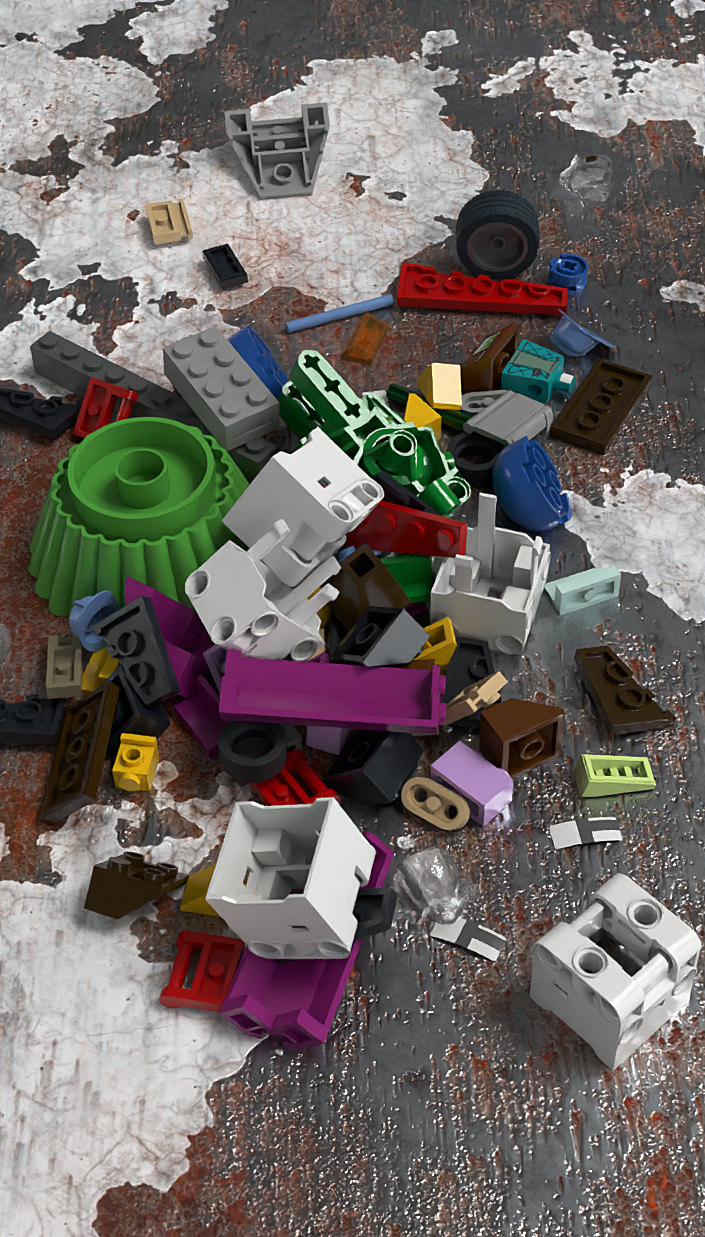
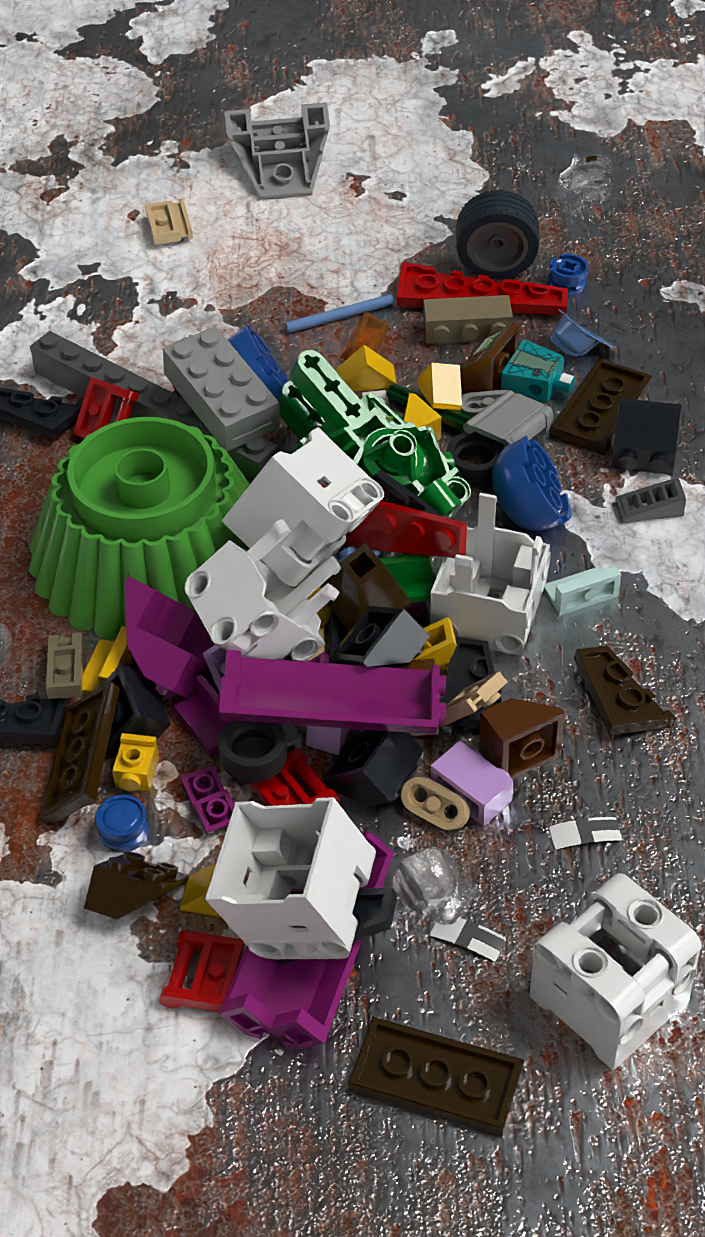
(89, 612): medium blue piece -> none
(122, 823): none -> blue wheel
(139, 646): black wing -> none
(208, 799): none -> magenta slope
(225, 266): black plate -> none
(367, 371): none -> yellow slope
(436, 1076): none -> dark brown tile
(465, 318): none -> dark tan brick
(593, 783): yellowish green slope -> none
(646, 436): none -> black slope
(662, 501): none -> dark grey slope

